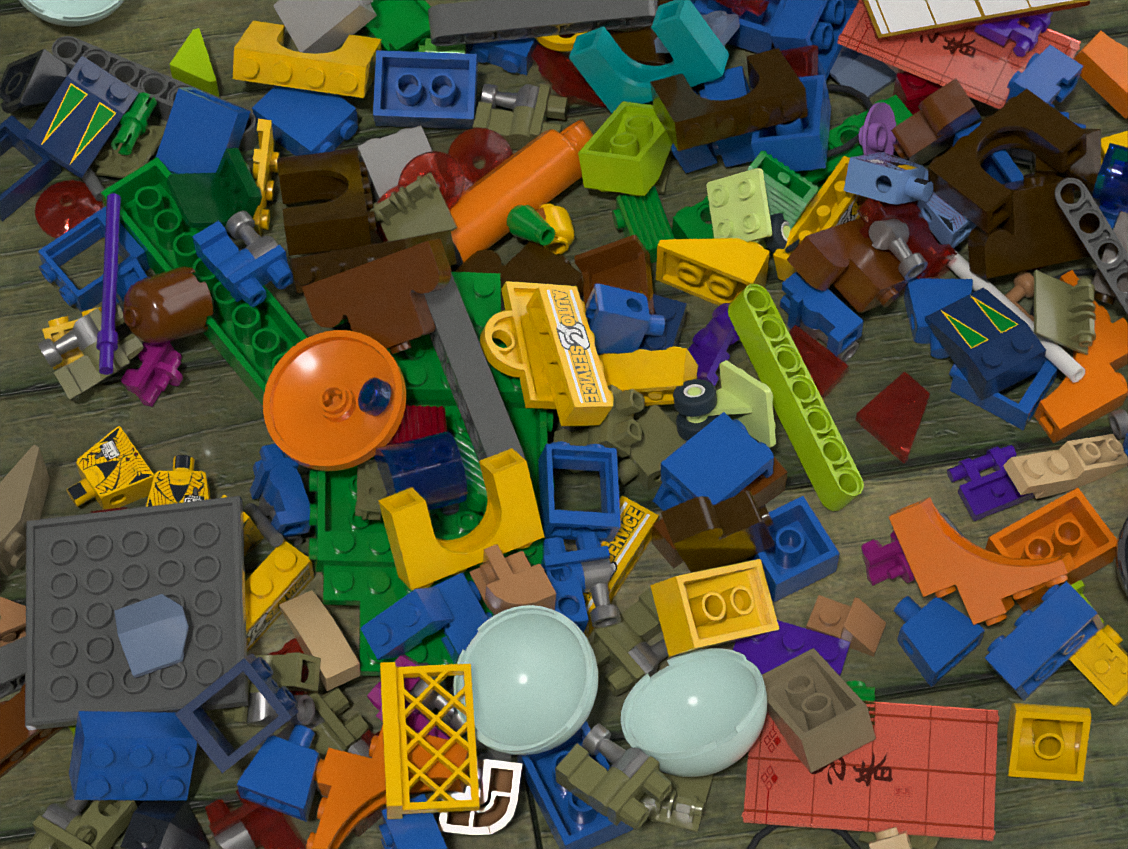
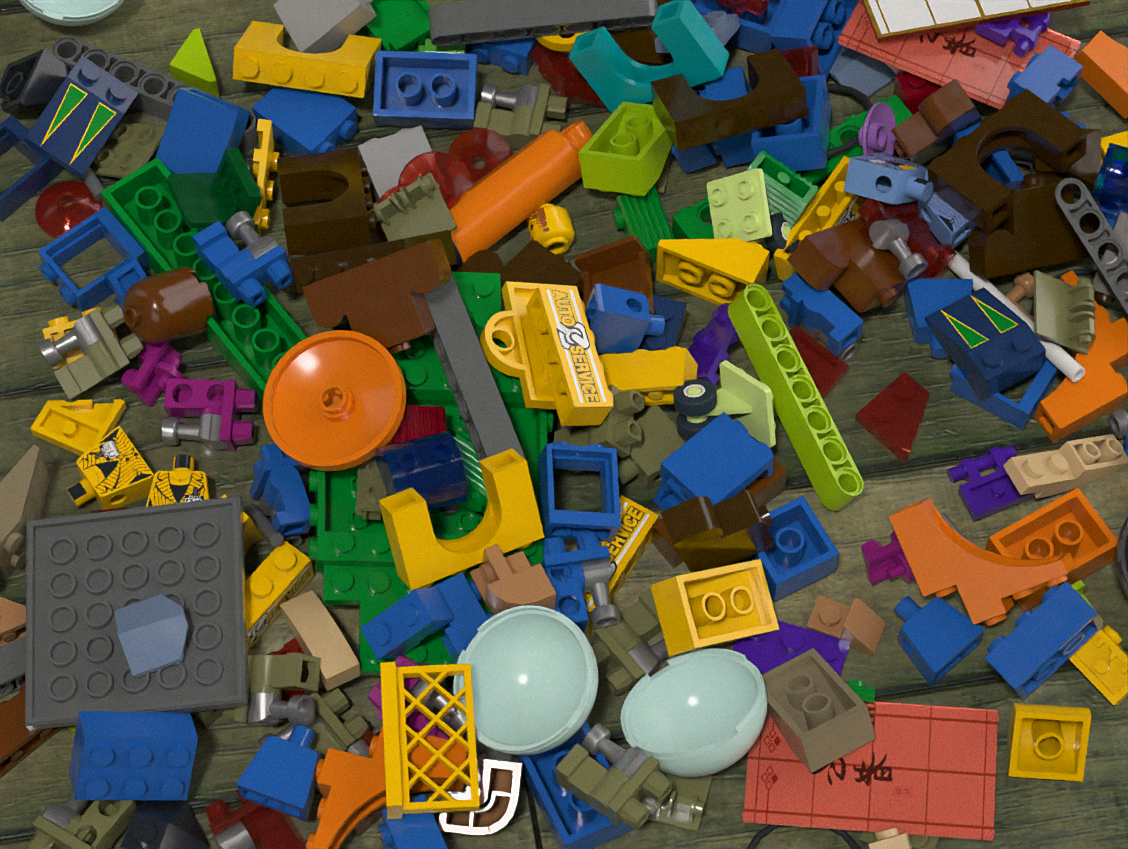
(76, 424): none -> yellow wing
(107, 338): dark purple bar -> none
(134, 123): green pin -> none
(208, 734): dark blue window -> none
(218, 410): none -> magenta hips
(374, 396): clear blue tile -> none
(529, 225): green cone -> none

